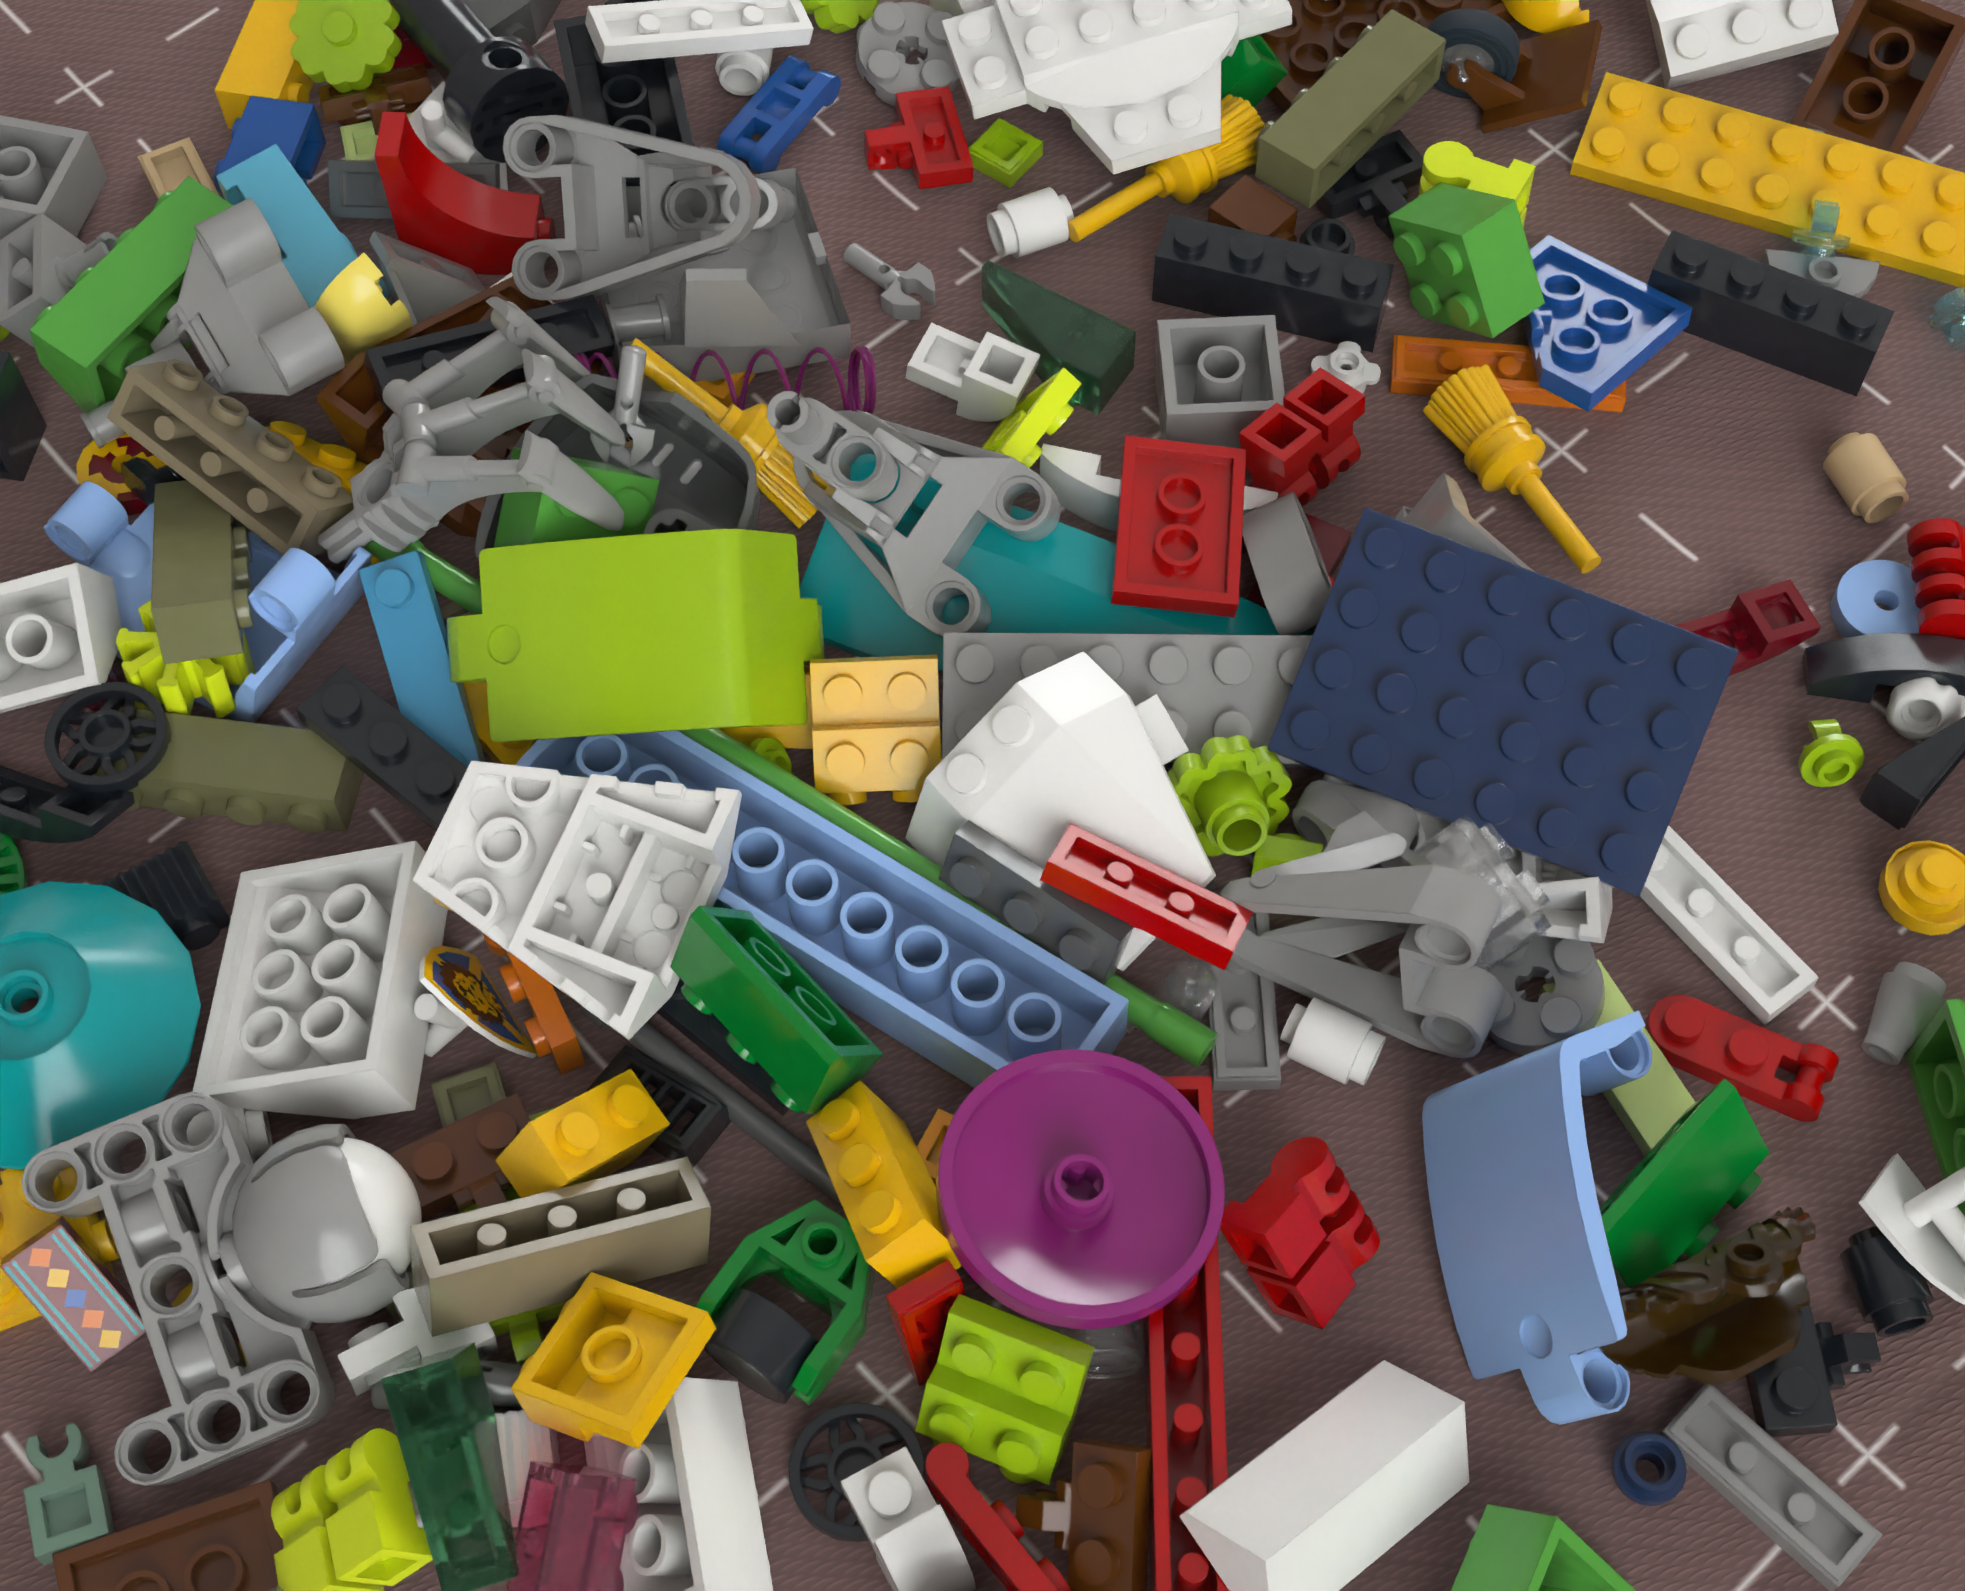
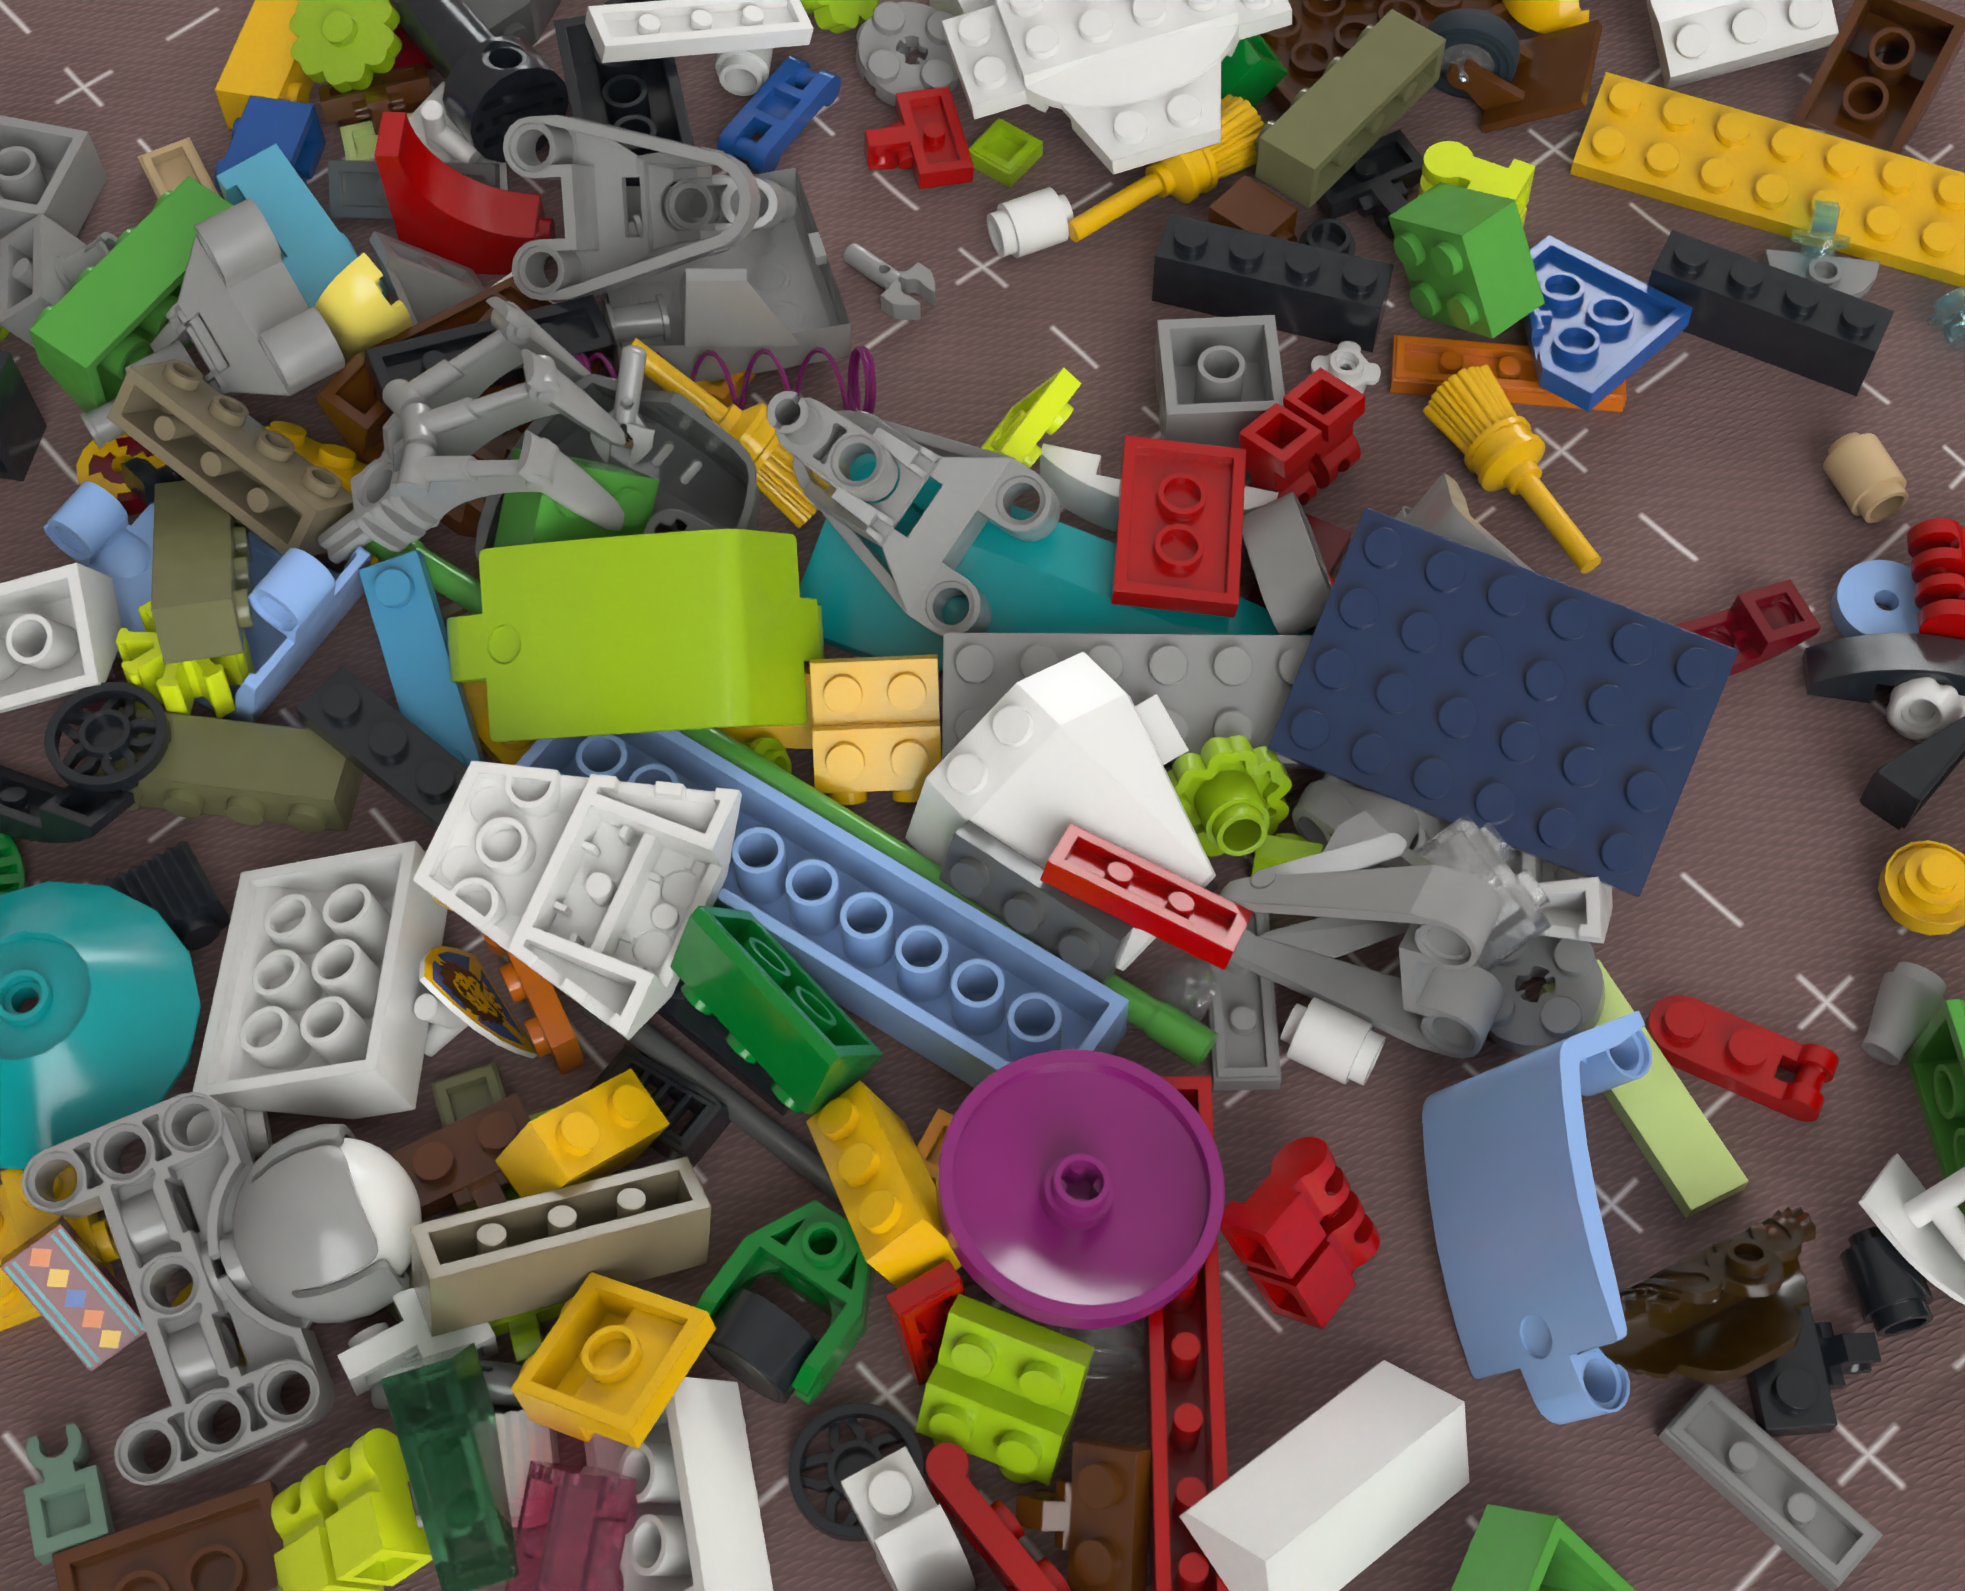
(980, 376): white brick -> none
(1063, 333): clear green slope -> none
(1662, 1454): dark blue plate -> none
(1682, 1185): green slope -> none
(1724, 931): white plate -> none
(1831, 756): lime plate -> none

